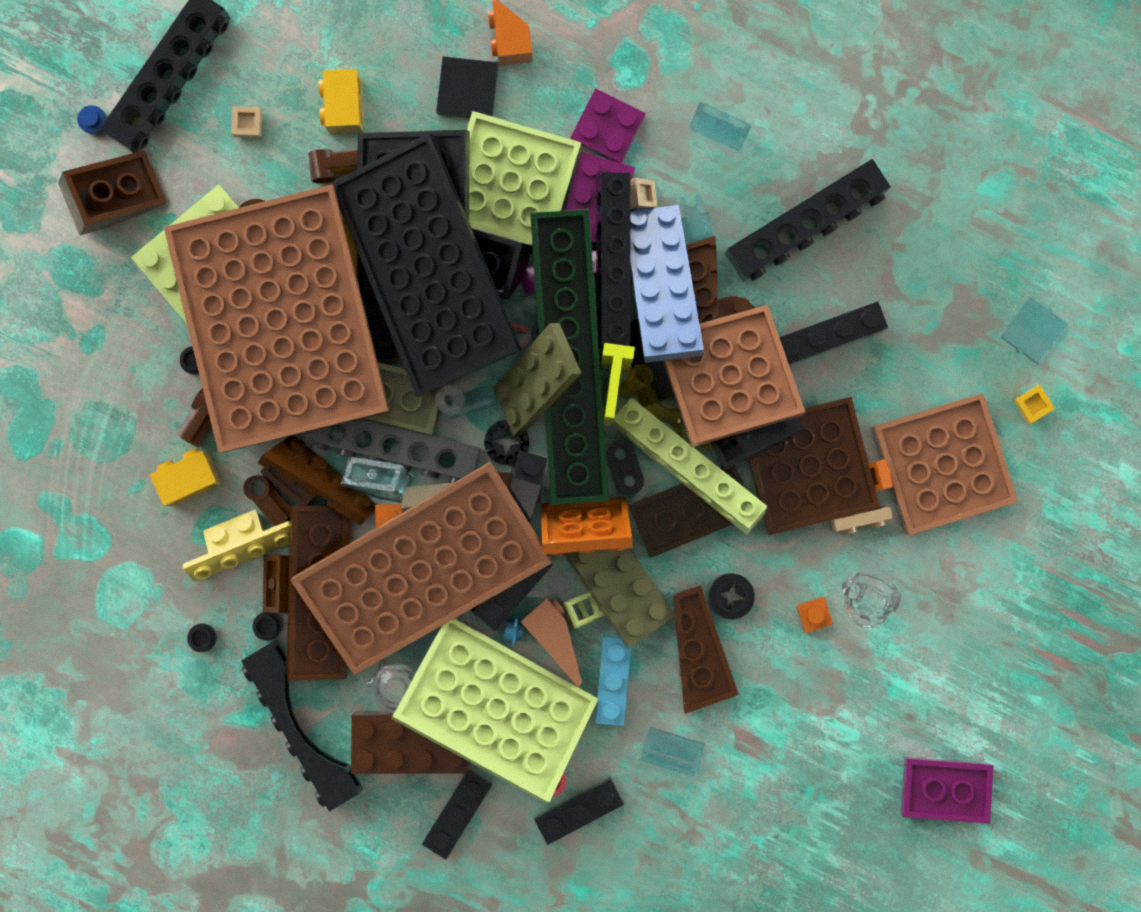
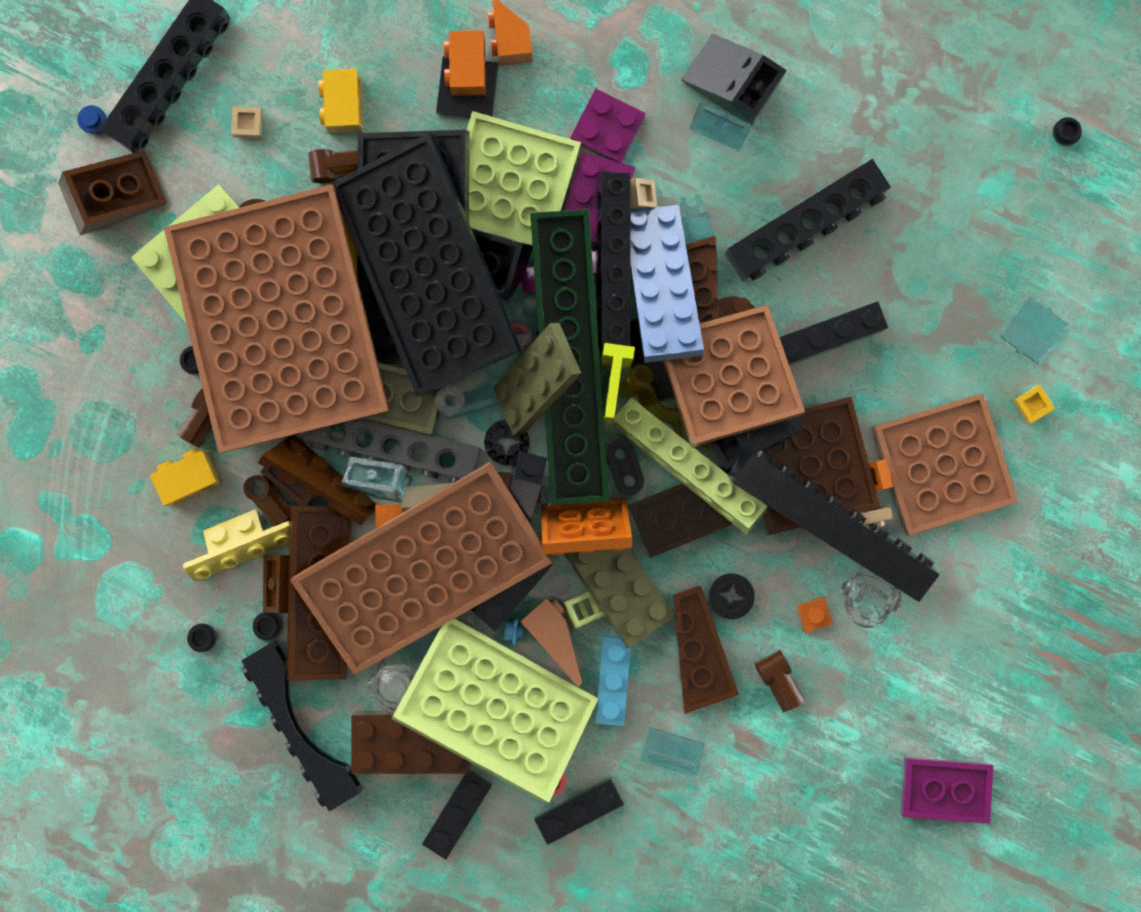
(466, 62): none -> orange brick
(734, 77): none -> slope
(776, 674): none -> reddish brown piece
(832, 523): none -> black brick
(1067, 131): none -> black plate

